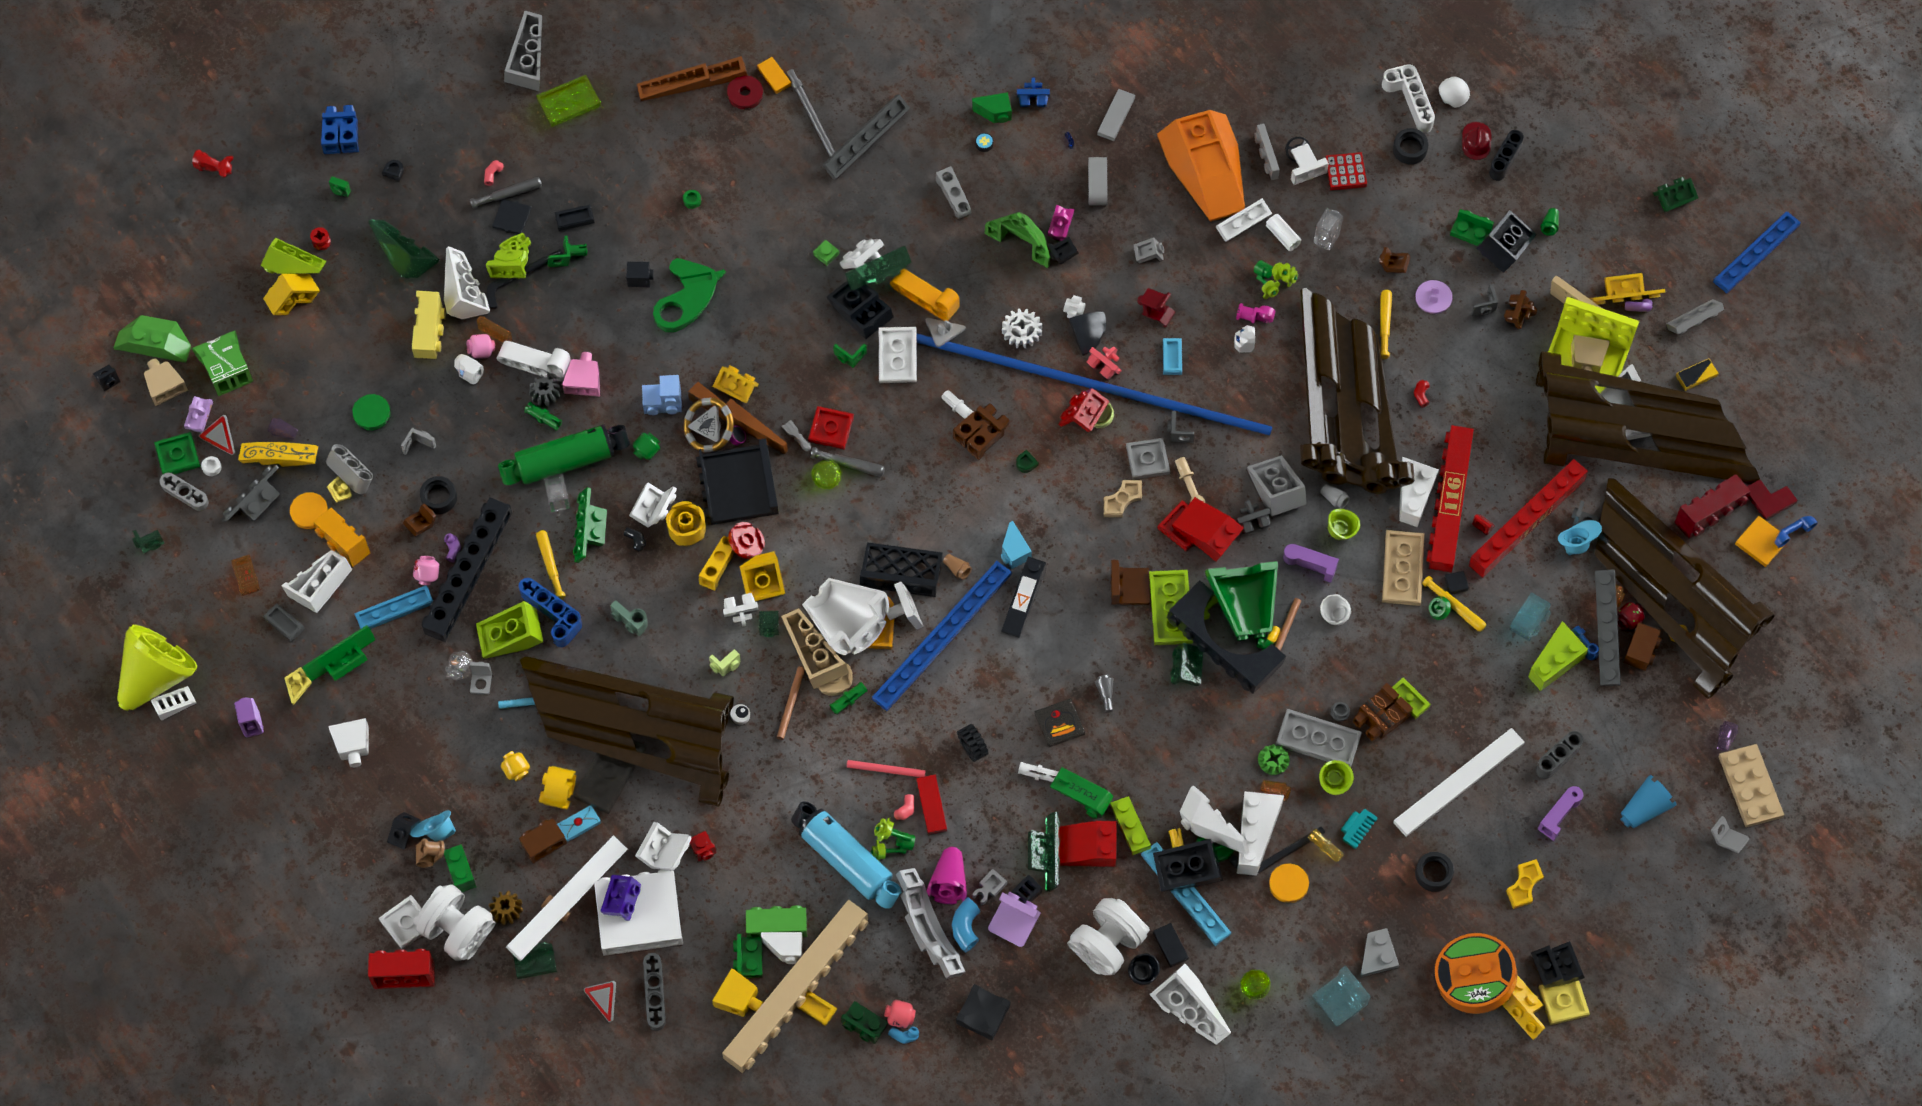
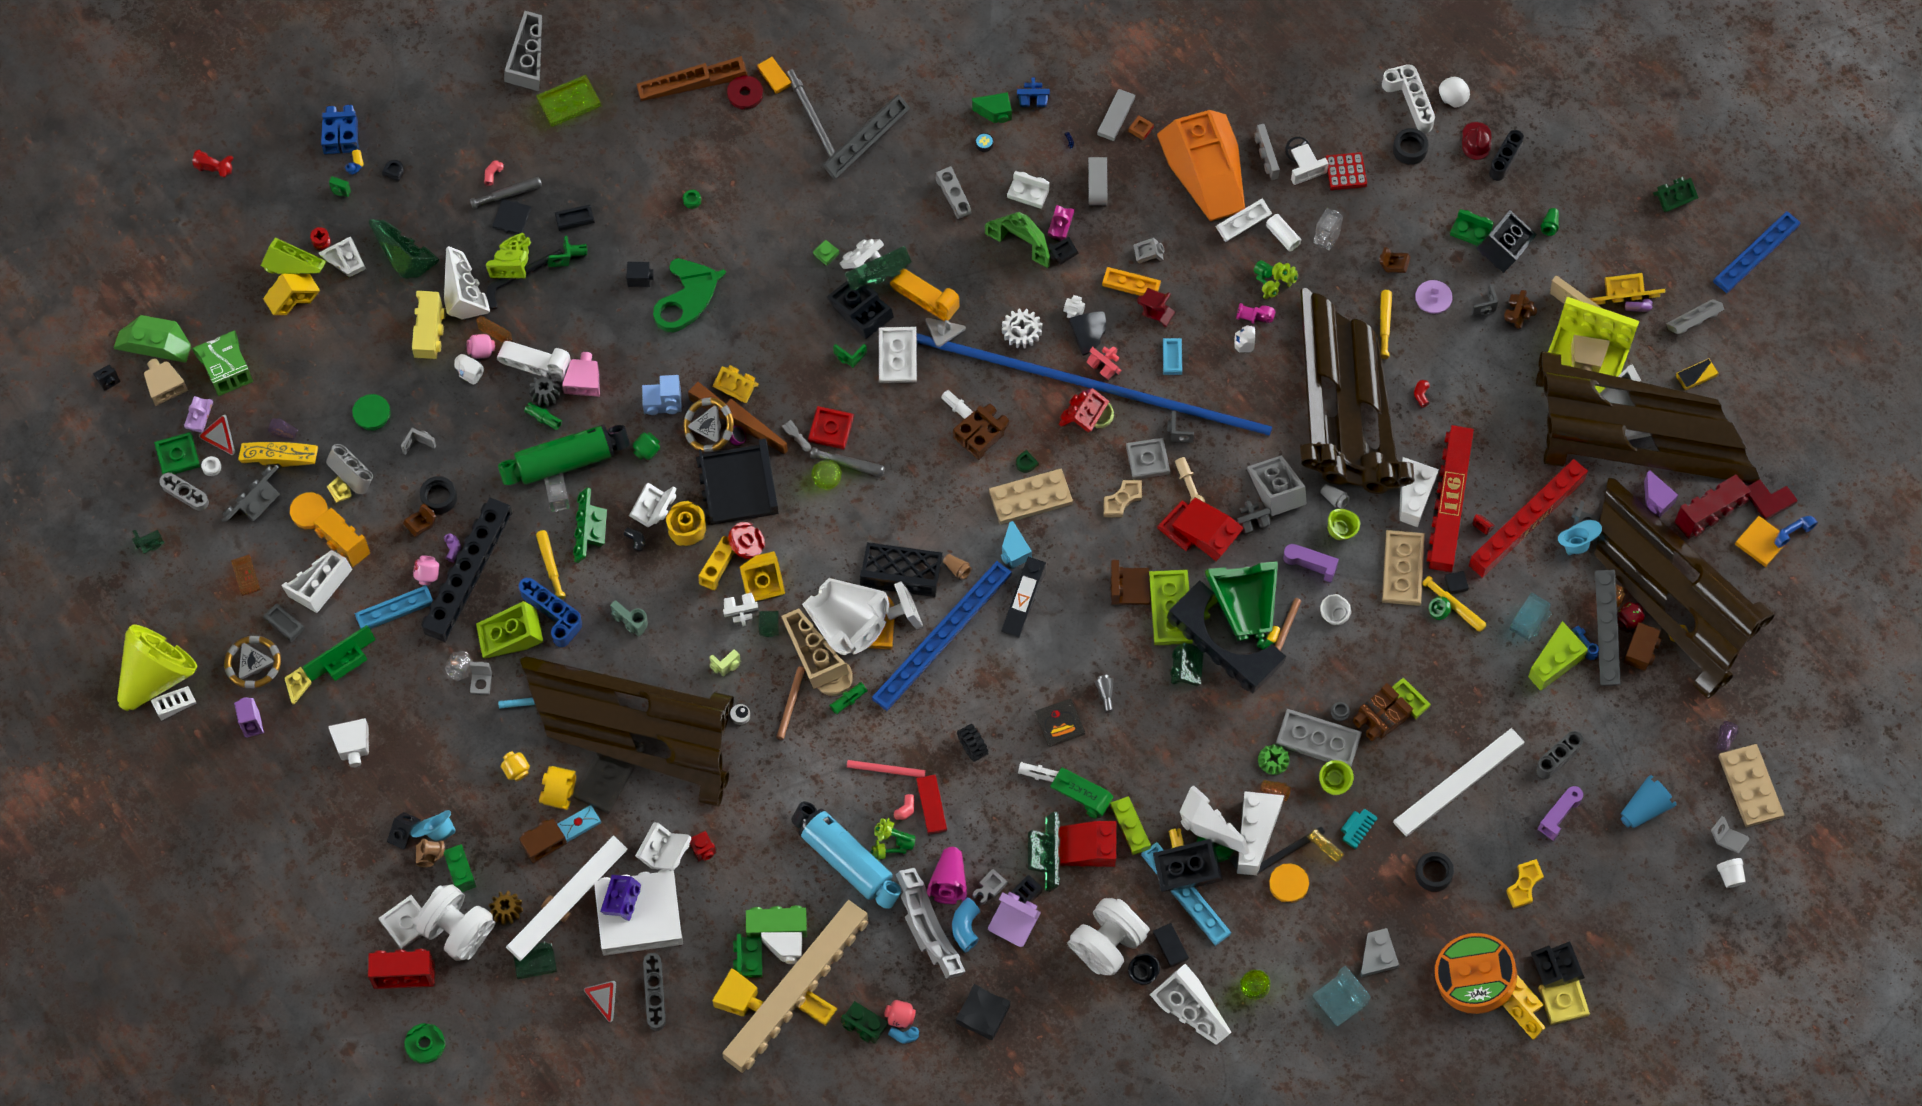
(252, 662): none -> piece
(344, 257): none -> white wing
(357, 163): none -> arm
(427, 1054): none -> green tile
(1028, 189): none -> white bracket
(1030, 496): none -> tan plate
(1129, 282): none -> light orange plate
(1141, 127): none -> dark orange plate
(1658, 495): none -> medium lavender slope
(1732, 872): none -> white piece

